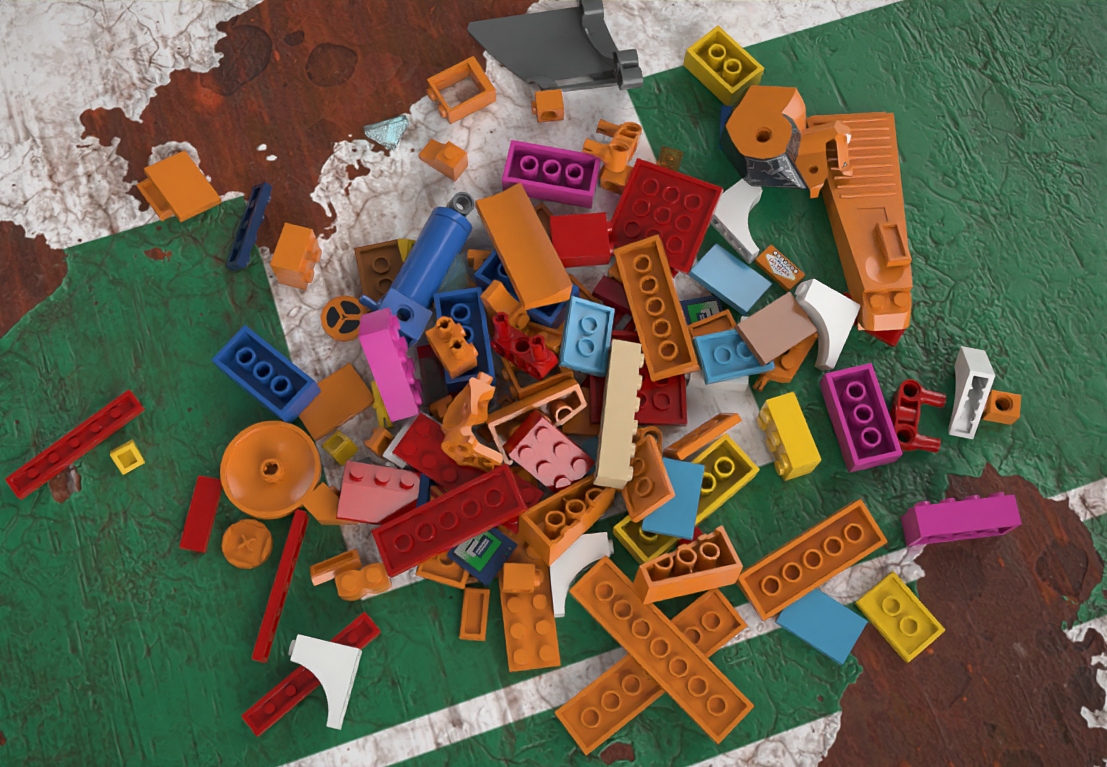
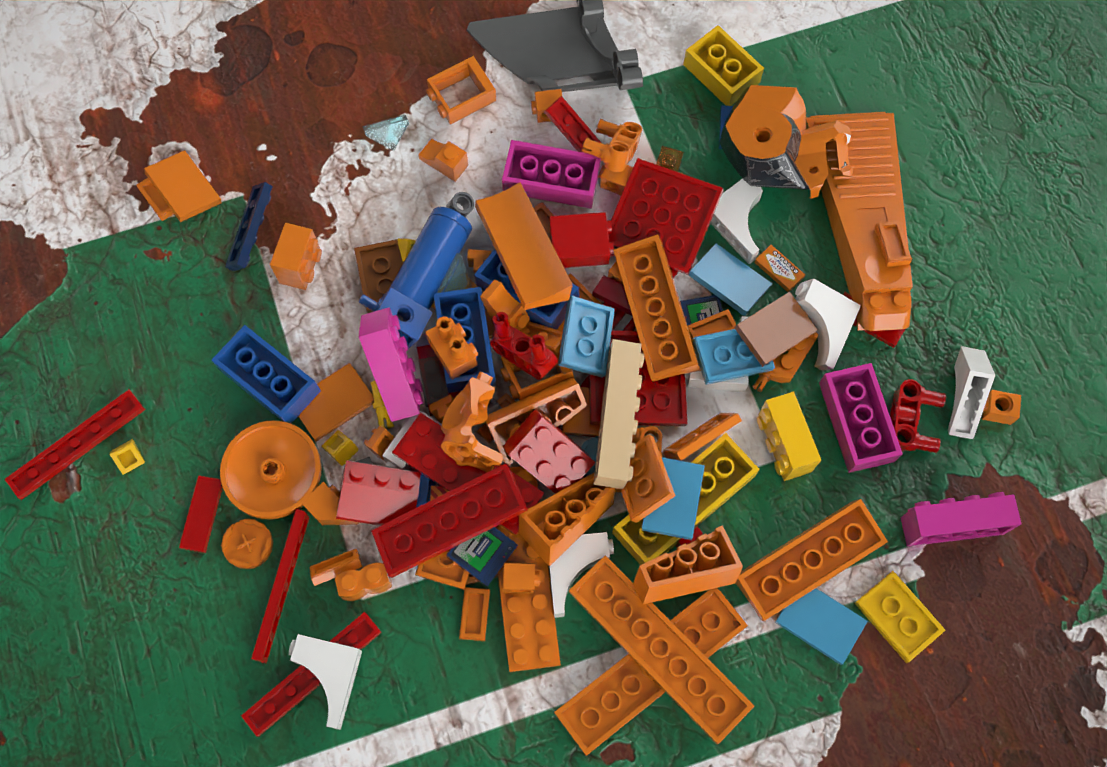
(342, 318): orange tile -> none
(570, 123): none -> red tile

